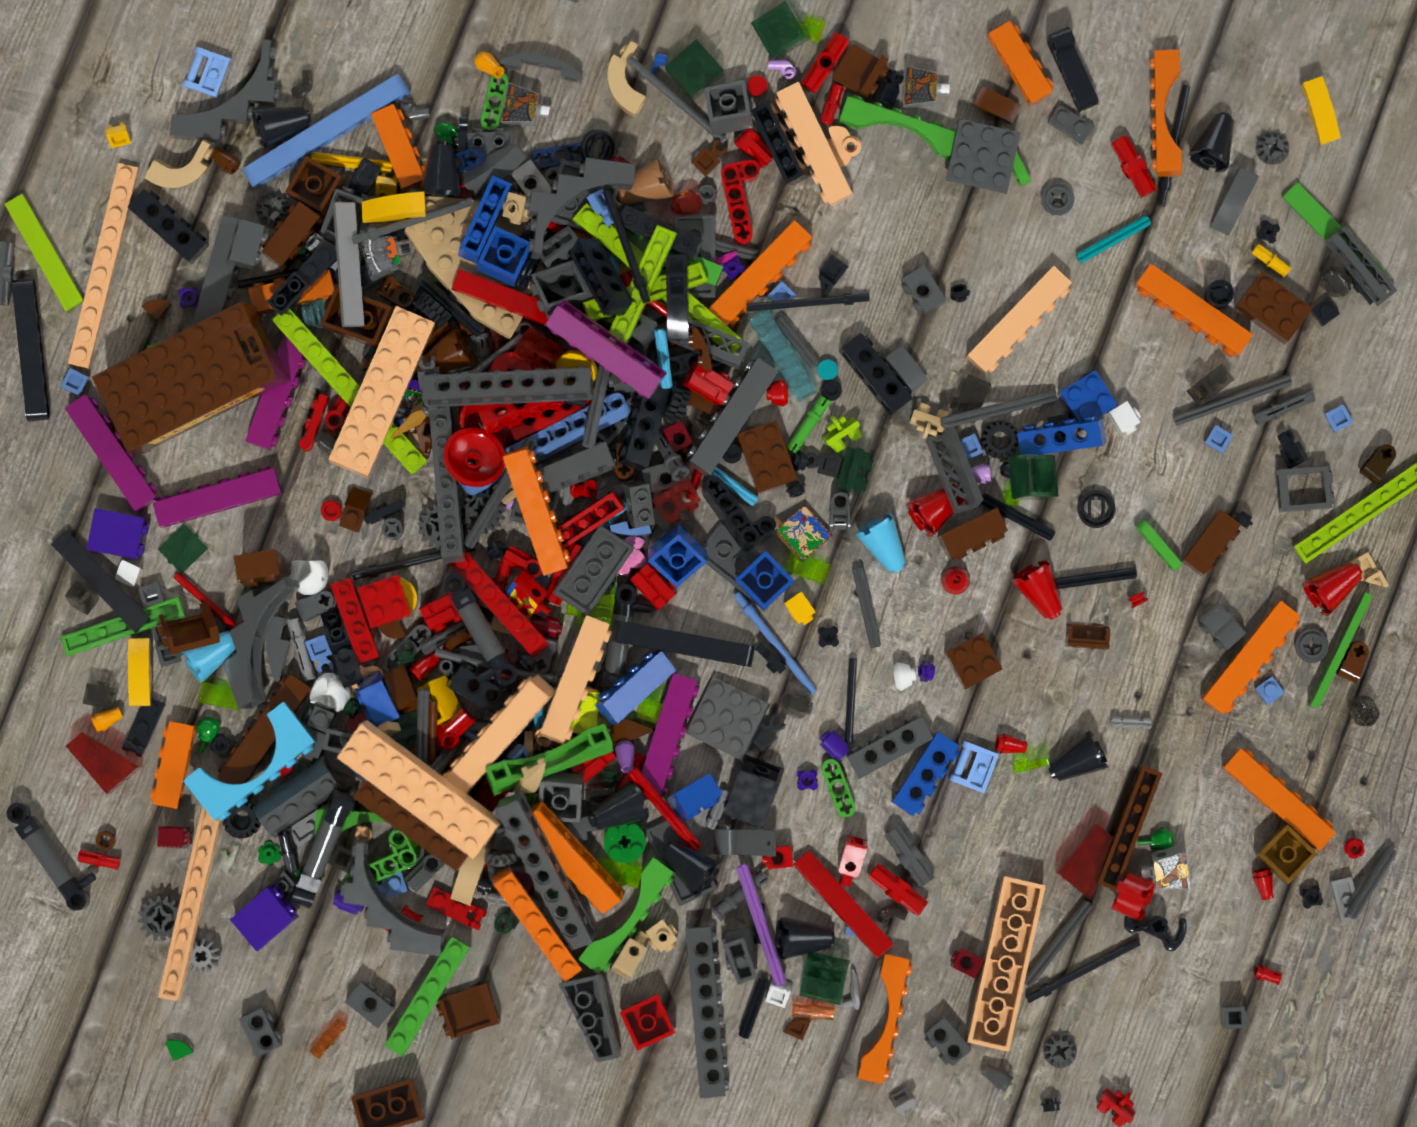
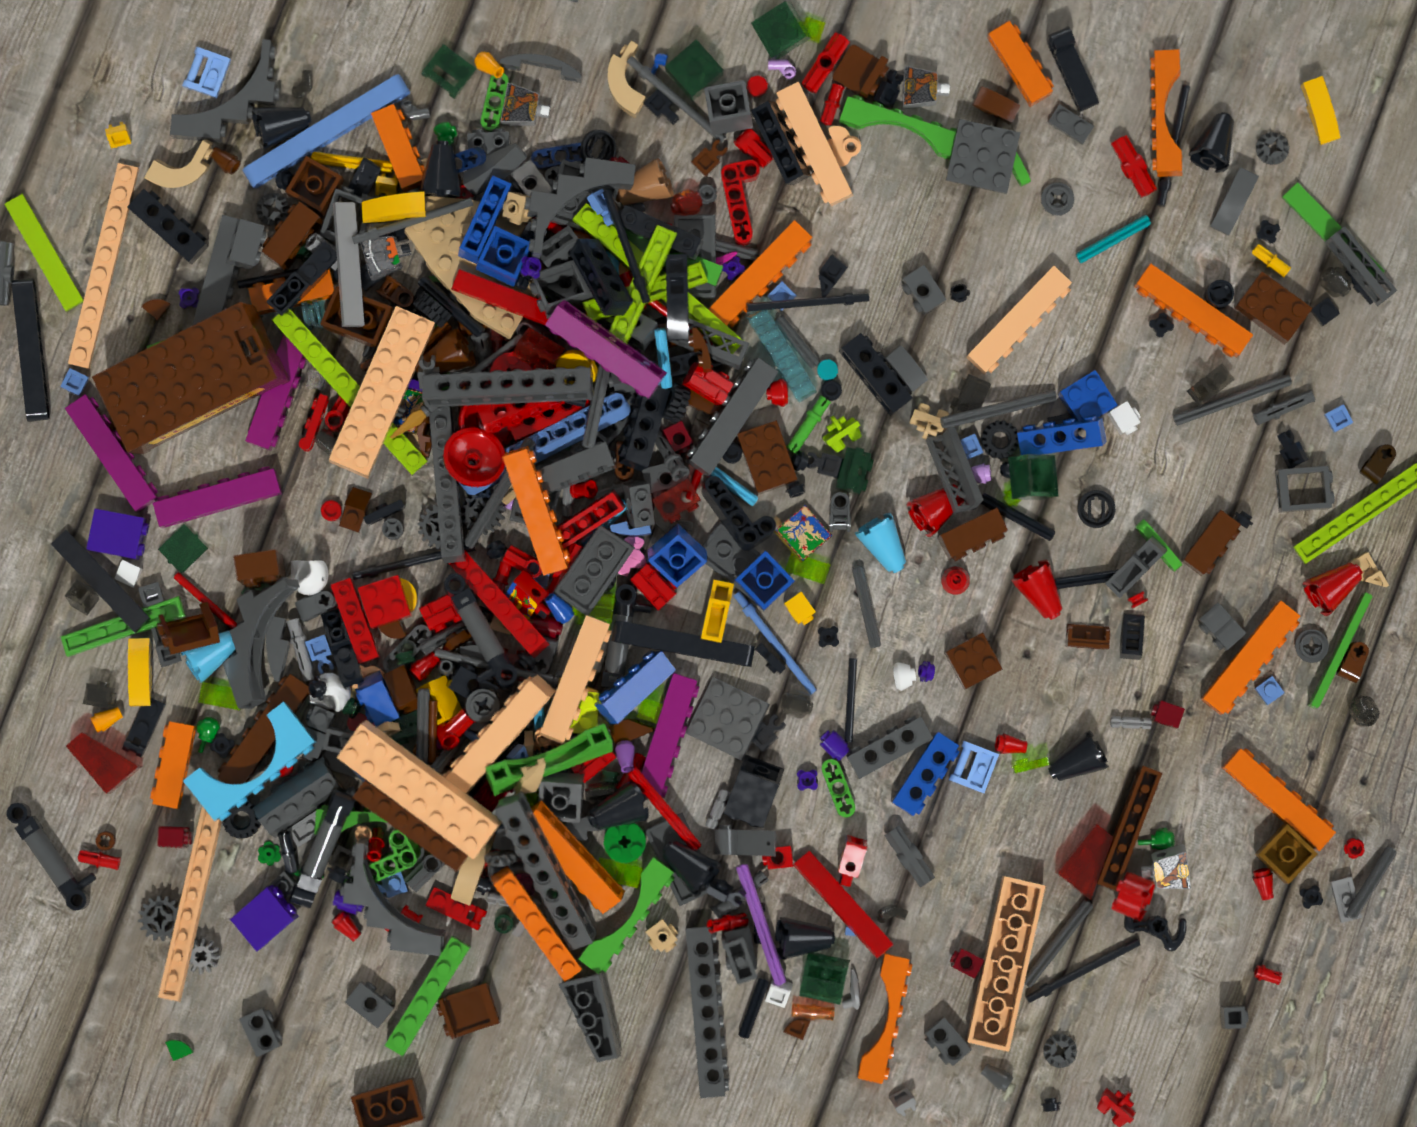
(283, 179): none -> black plate
(317, 688): none -> black plate
(328, 1038): clear orange pin -> none
(337, 874): none -> black plate
(346, 925): none -> red cone
(375, 844): none -> red axle
(452, 65): none -> clear green plate
(461, 141): black plate -> none
(472, 708): none -> dark grey gear
(534, 263): none -> dark purple plate
(560, 609): none -> blue cone
(626, 963): tan torso -> none
(647, 1022): red brick -> none
(660, 105): none -> black plate
(696, 795): blue brick -> none
(717, 611): none -> yellow slope
(723, 891): none -> black plate
(727, 922): none -> red pin
(897, 889): red piece -> none
(1132, 654): none -> black slope
(1136, 567): none -> dark grey slope
(1155, 324): none -> black plate
(1167, 714): none -> dark red brick
(1218, 439): medium blue plate -> none

